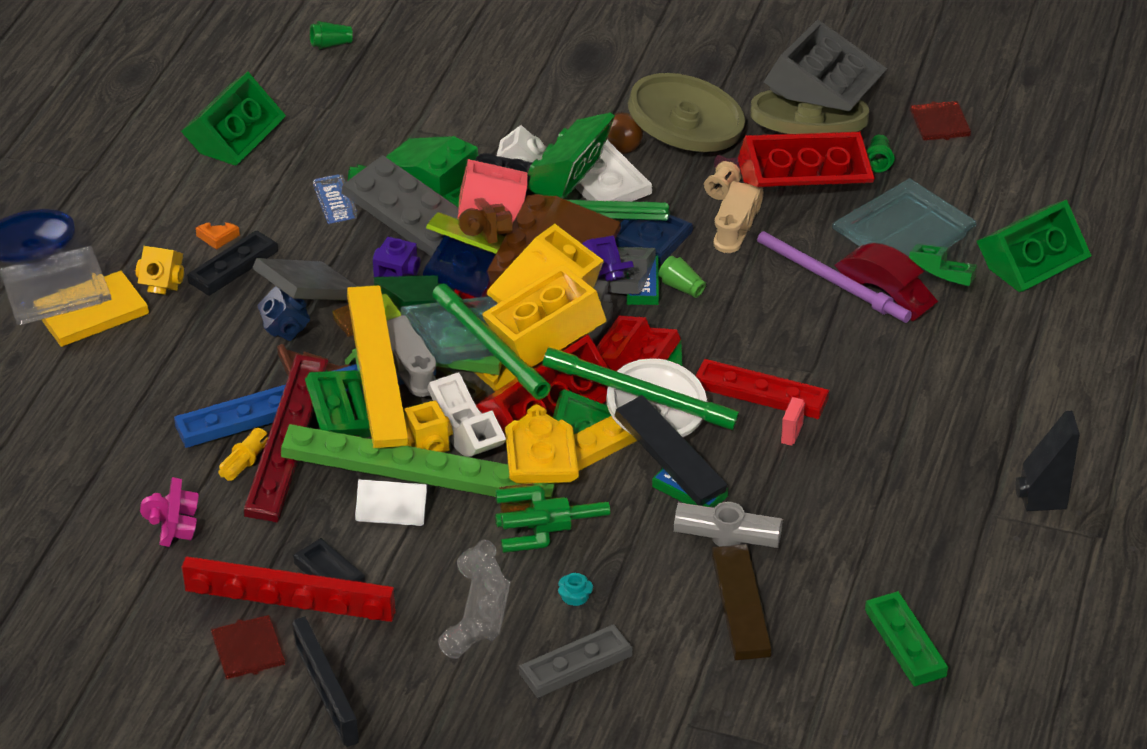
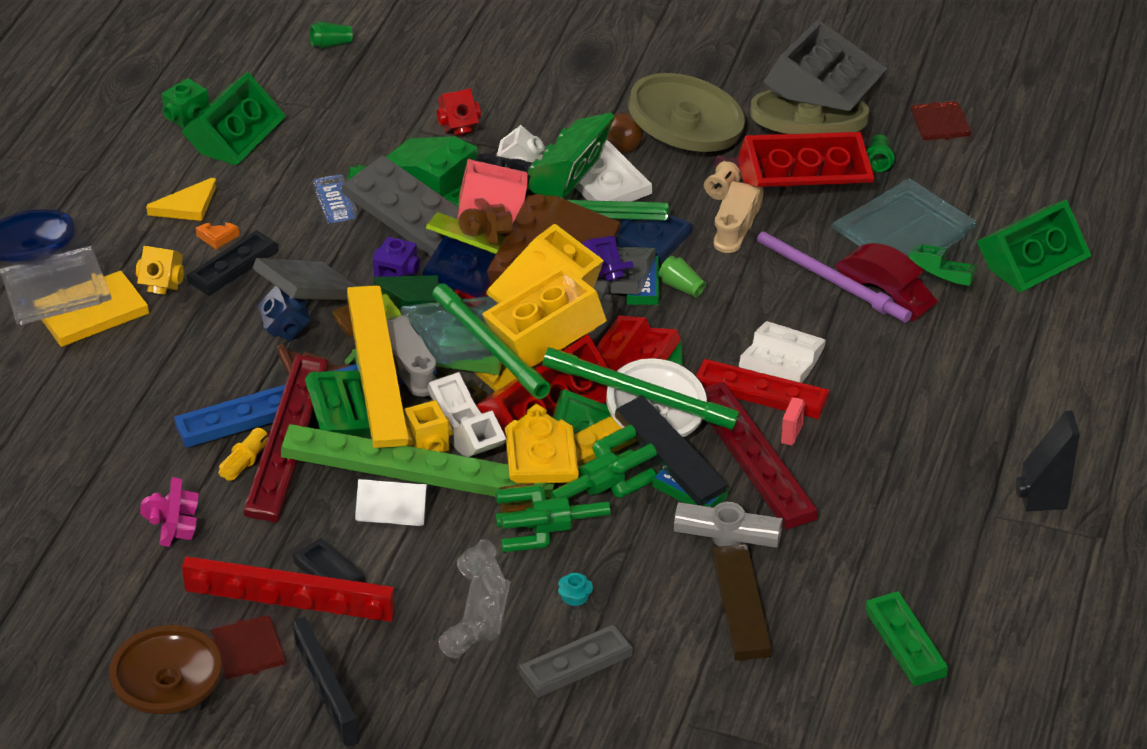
(165, 669): none -> reddish brown dish
(184, 102): none -> green brick
(185, 204): none -> yellow tile
(459, 102): none -> red brick
(609, 469): none -> green plant
(762, 463): none -> dark red plate
(782, 352): none -> white slope

